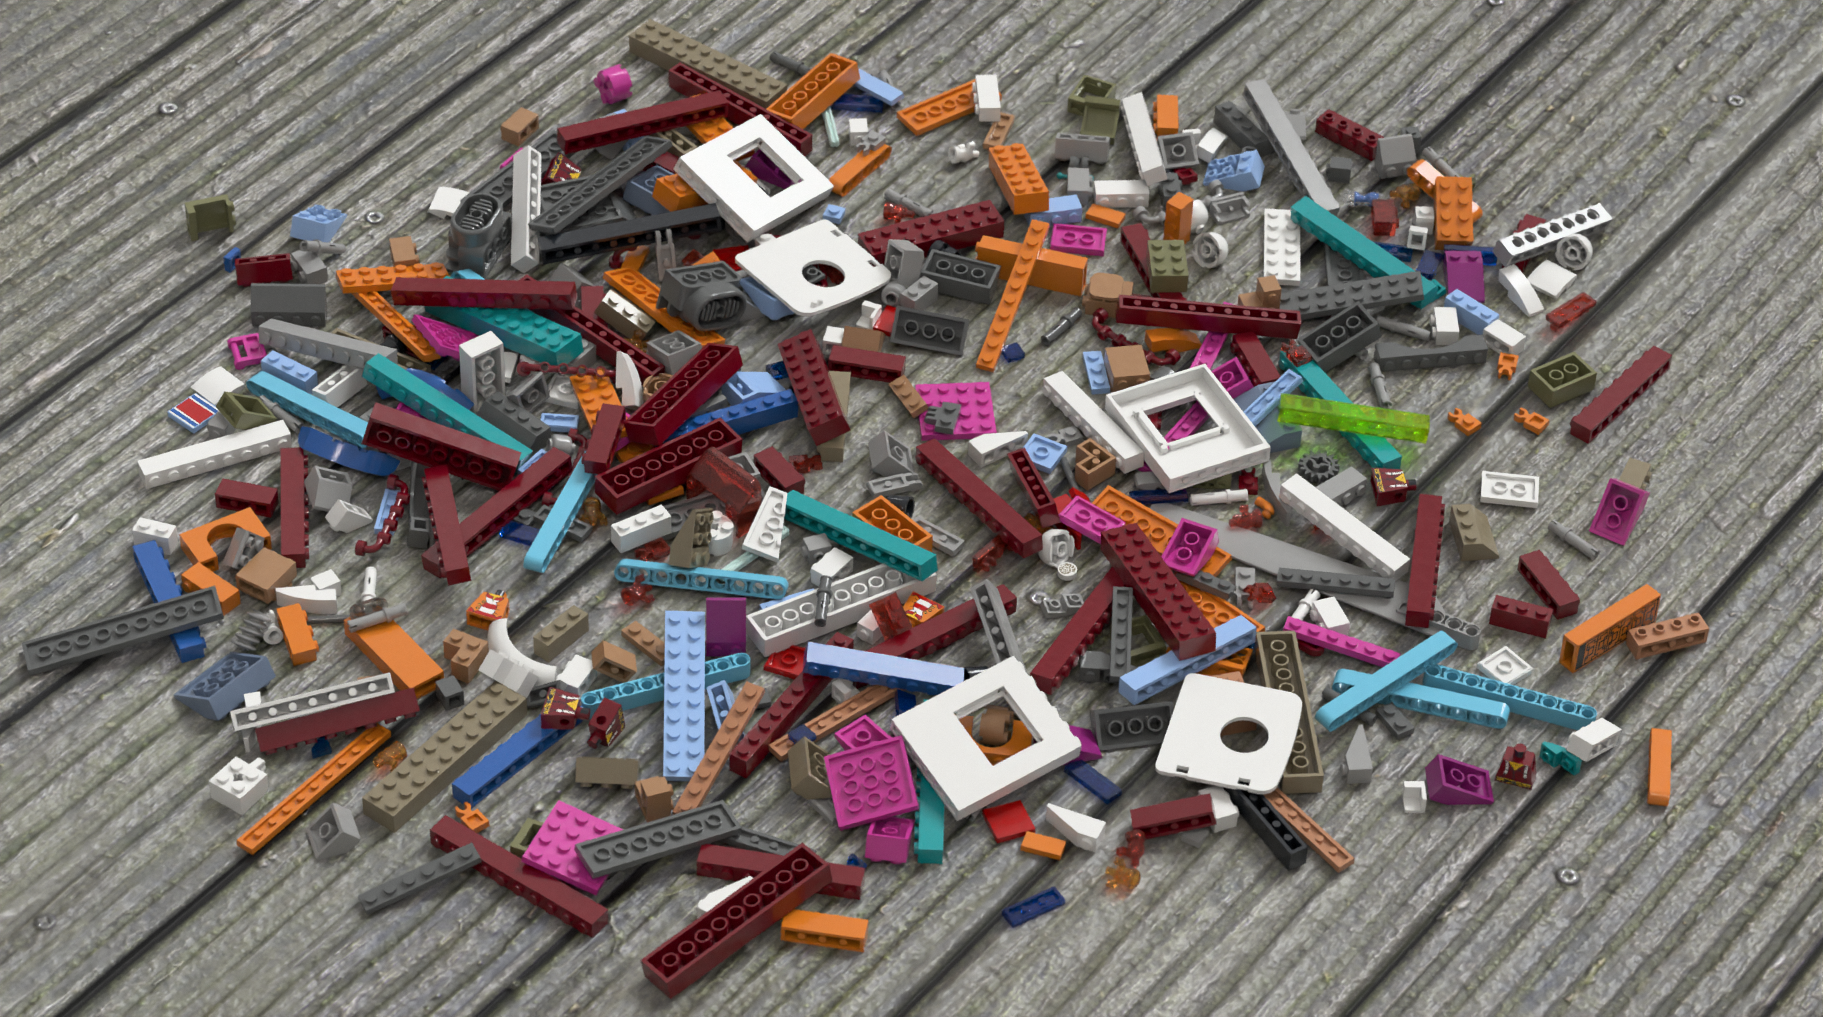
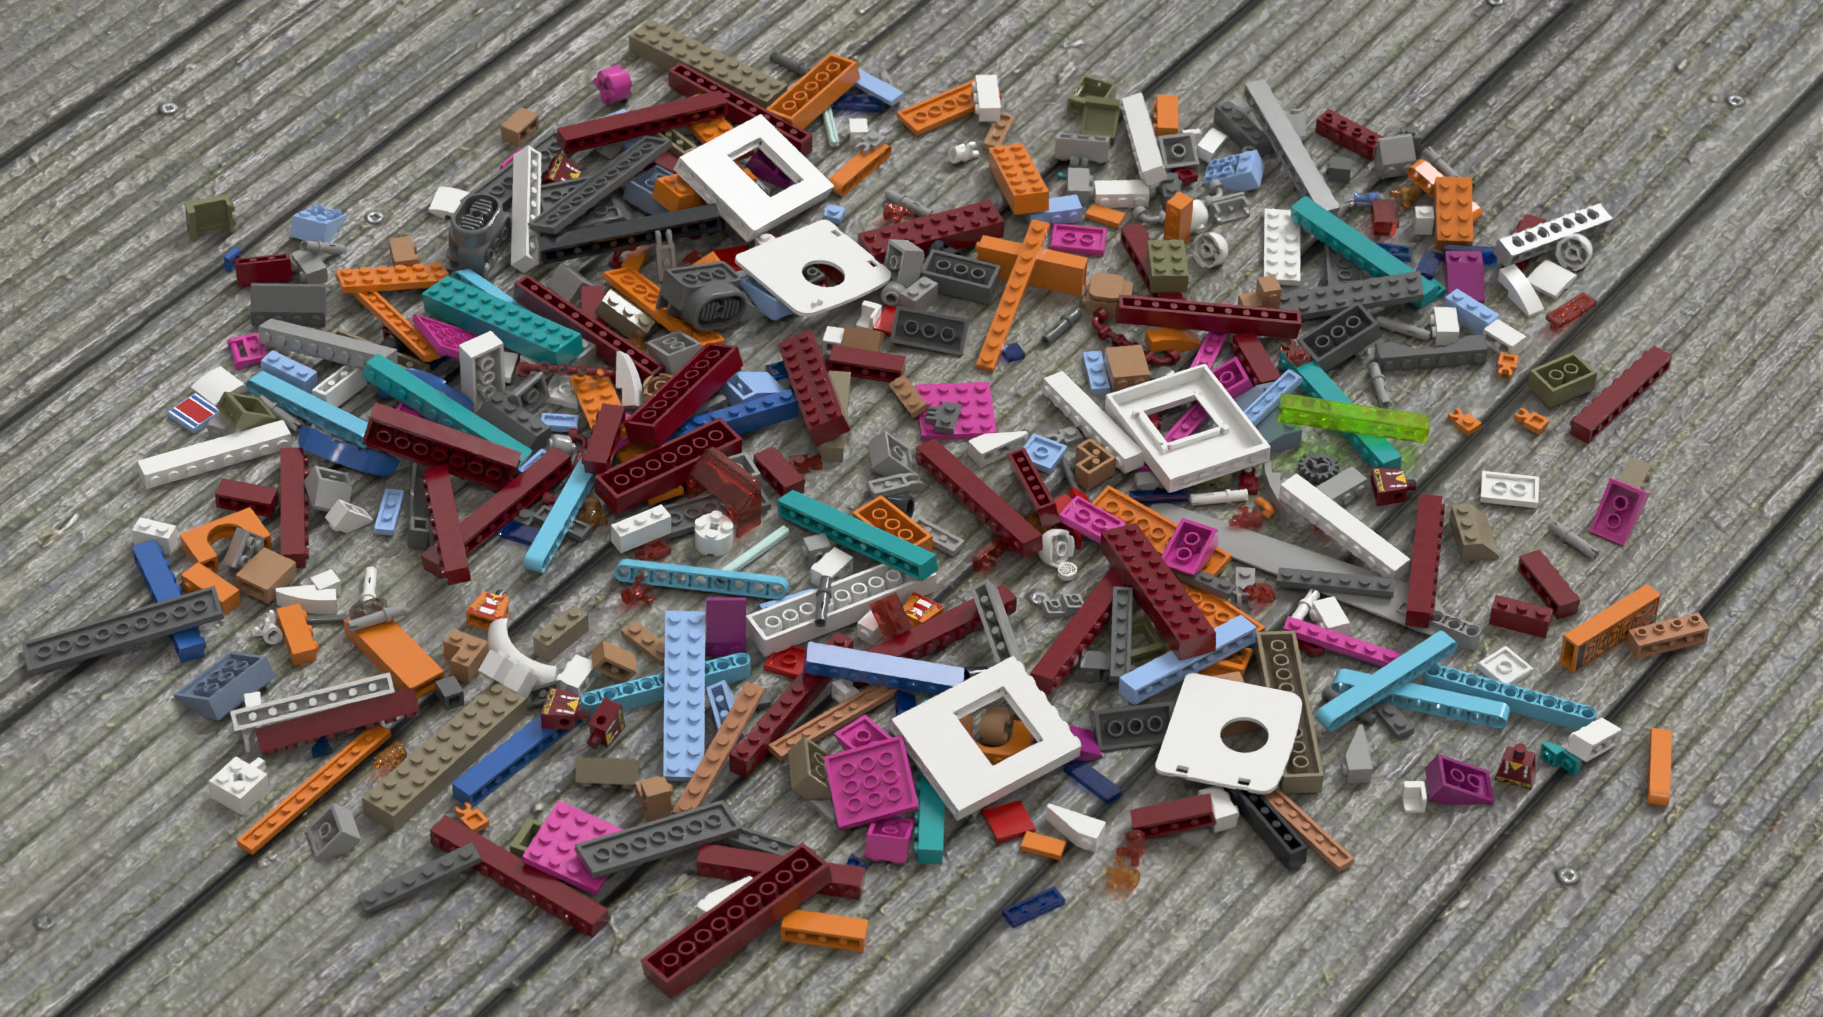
(251, 630): light grey piece -> none
(390, 523): dark red bar -> none
(484, 293): dark red brick -> none
(692, 542): dark tan slope -> none
(767, 527): white wing -> none
(801, 731): clear blue tile -> none
(1417, 237): white brick -> none

